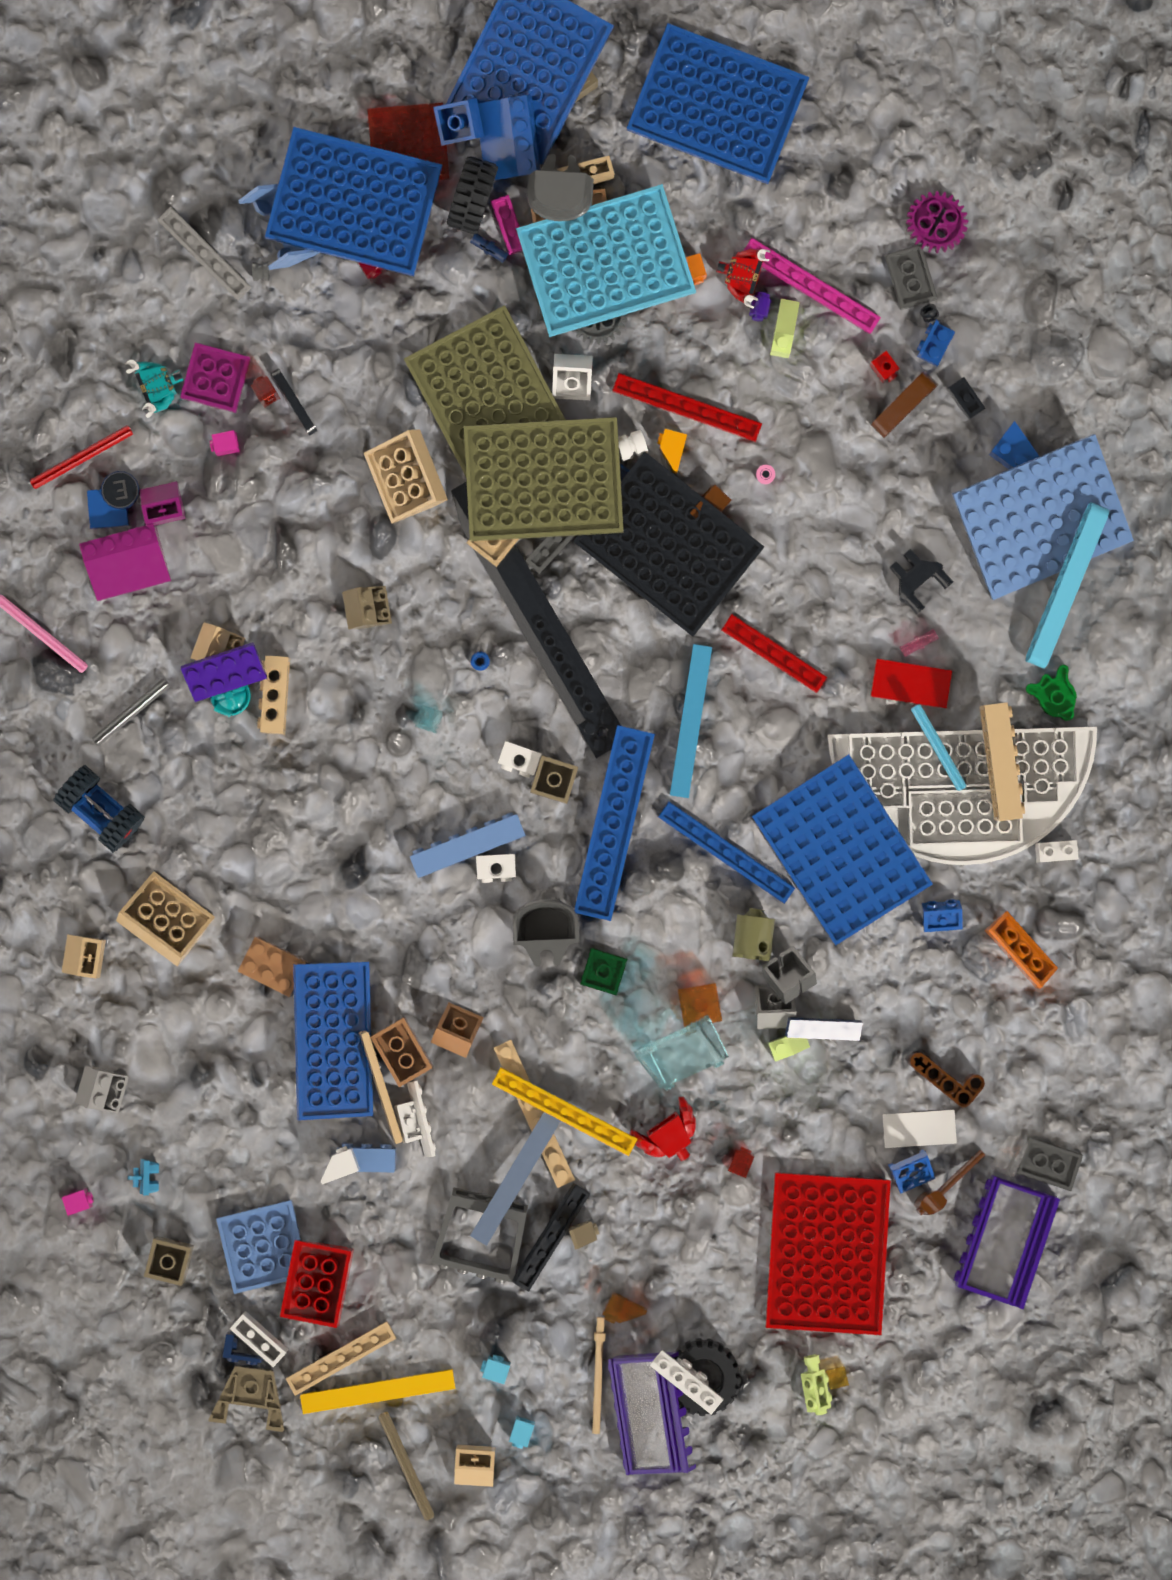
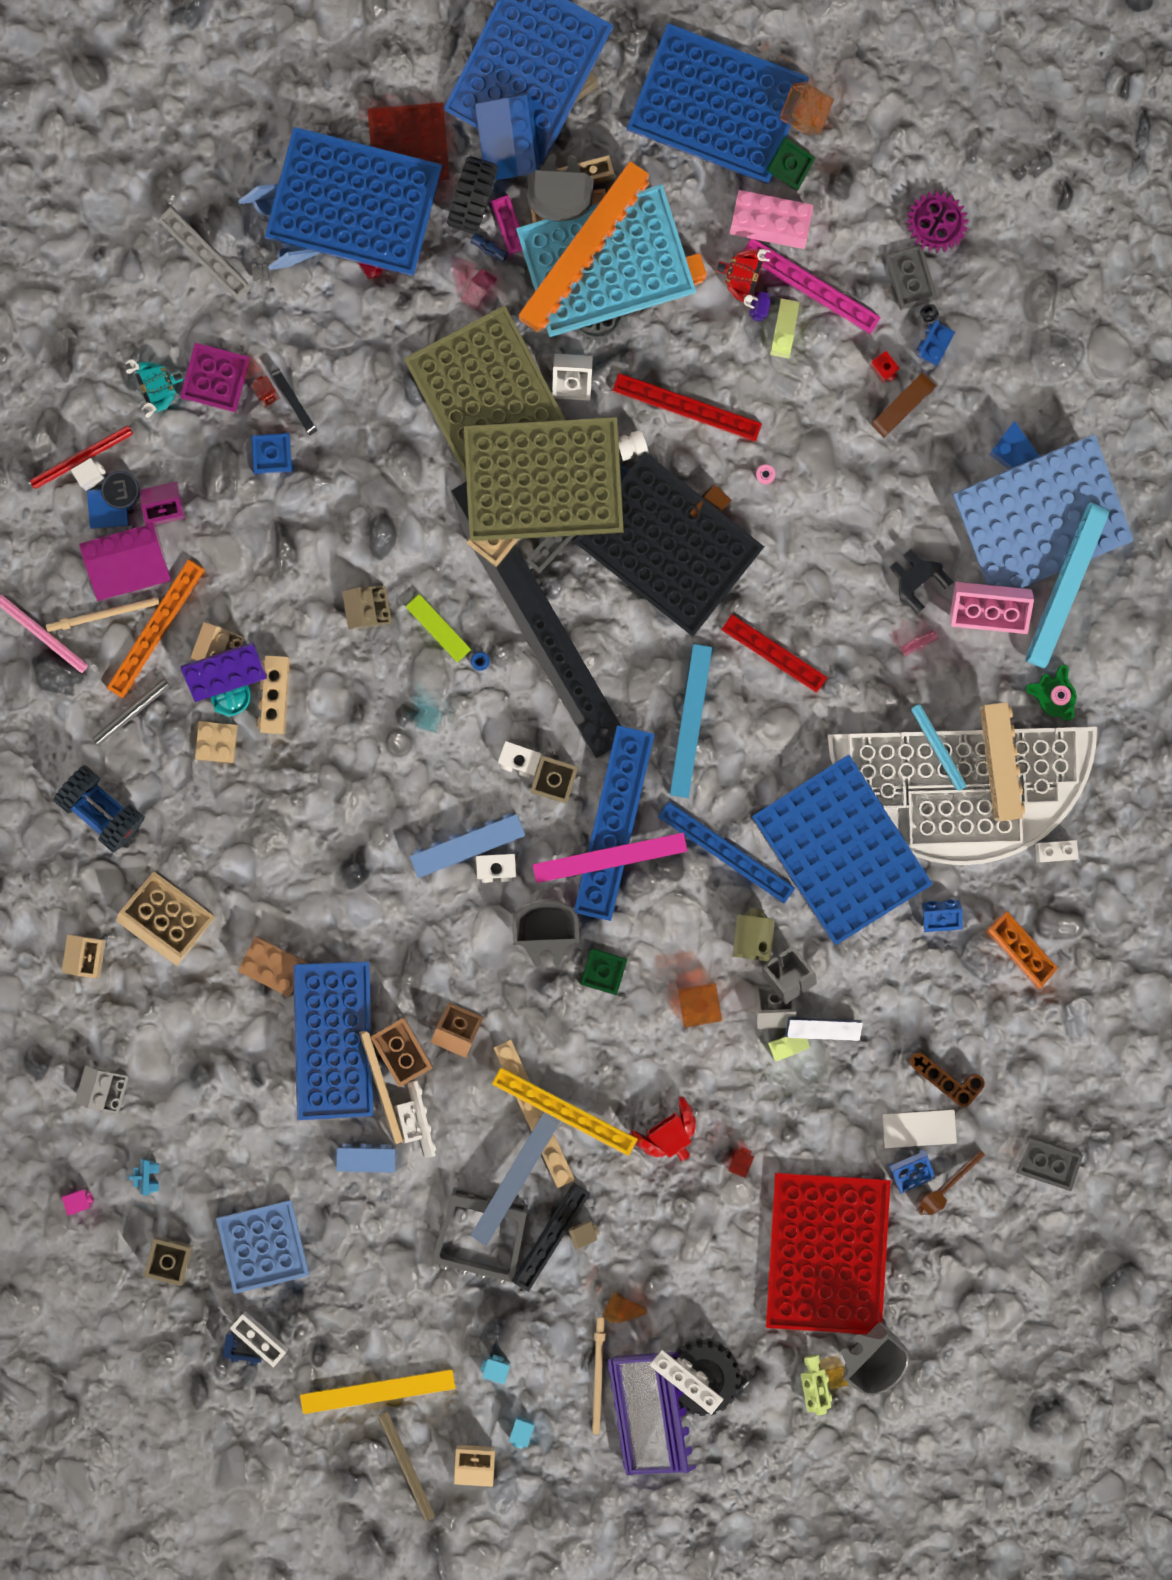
(66, 623): none -> tan bar
(89, 474): none -> white brick
(155, 628): none -> orange tile
(216, 742): none -> tan plate
(224, 443): dark pink brick -> none
(250, 1388): dark tan wing -> none
(271, 453): none -> blue tile
(317, 1283): red slope -> none
(341, 1165): white slope -> none
(341, 1358): tan plate -> none
(405, 475): tan slope -> none
(438, 628): none -> lime tile
(459, 121): blue brick -> none
(478, 289): none -> clear pink slope
(584, 246): none -> orange brick
(609, 857): none -> dark pink tile
(671, 447): light orange slope -> none
(682, 1053): clear light blue windscreen -> none
(771, 219): none -> bright pink brick
(790, 164): none -> dark green tile
(806, 108): none -> clear orange brick
(875, 1361): none -> dark grey piece
(911, 683): red tile -> none
(966, 398): black plate -> none
(991, 607): none -> bright pink brick
(1006, 1241): window -> none
(1060, 695): none -> bright pink tile

